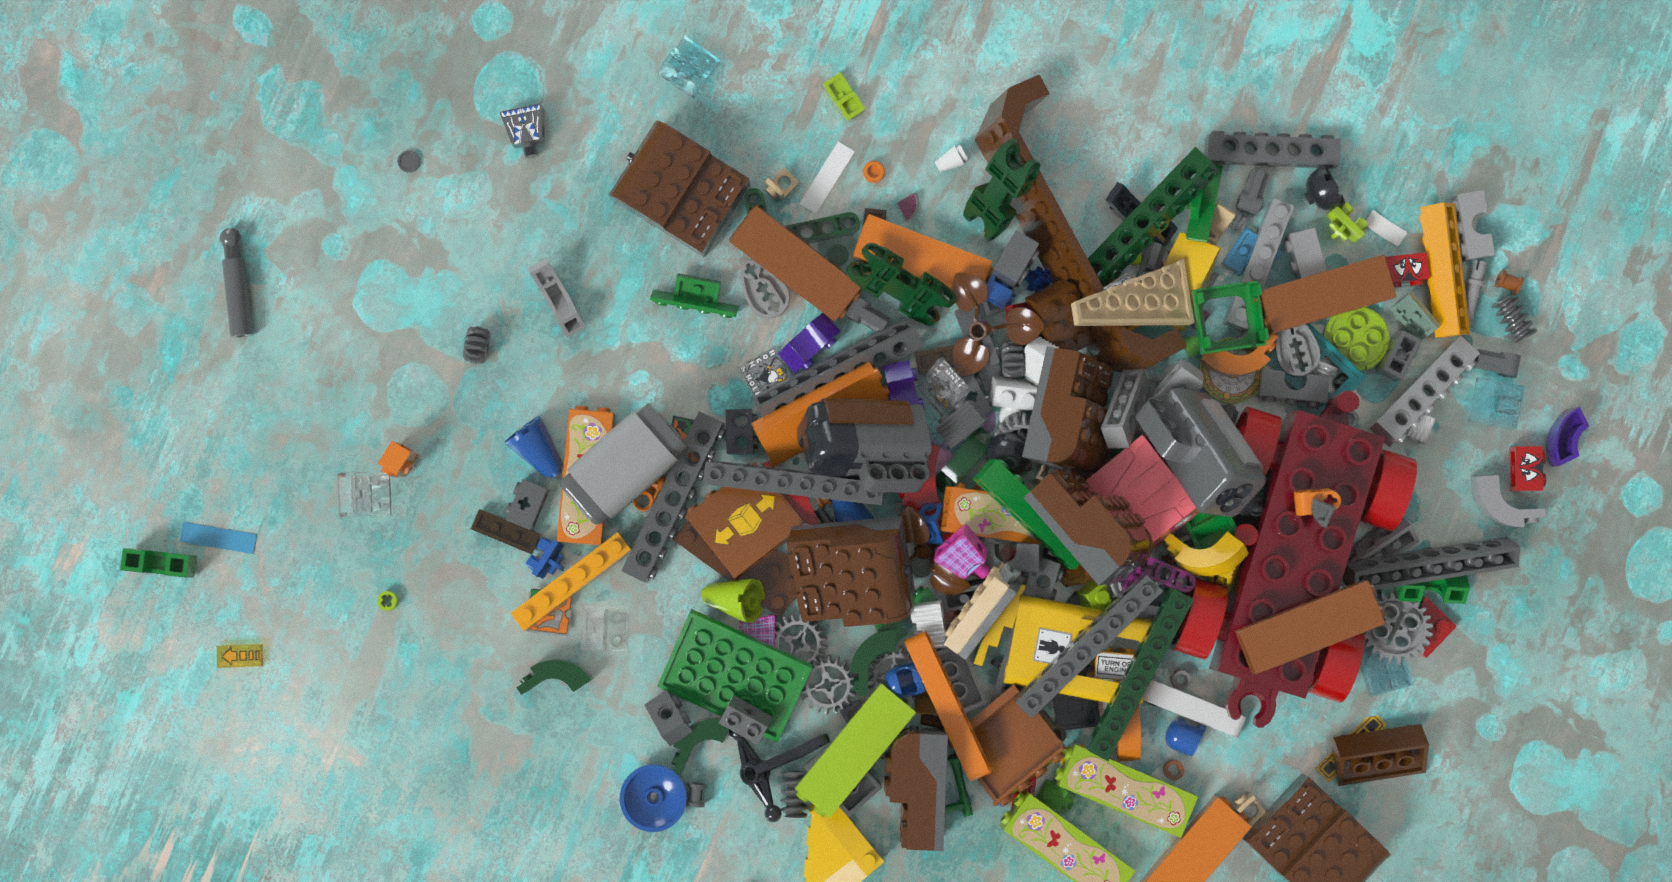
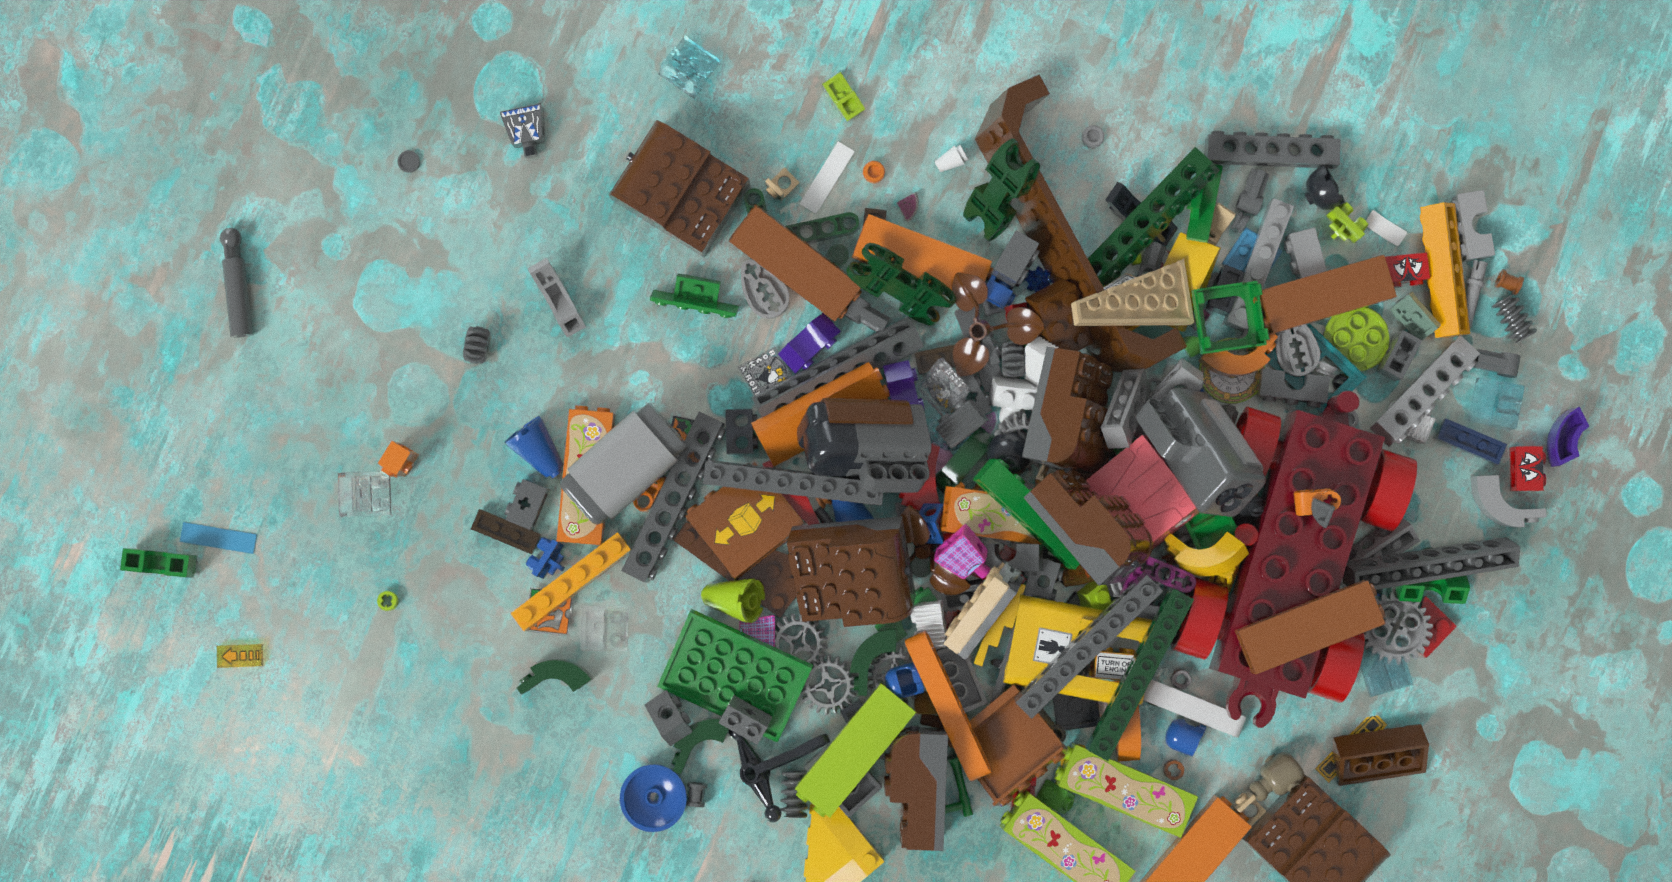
(1092, 136): none -> light grey tile
(1226, 276): none -> black brick
(1278, 775): none -> dark tan piece
(1471, 441): none -> dark blue plate

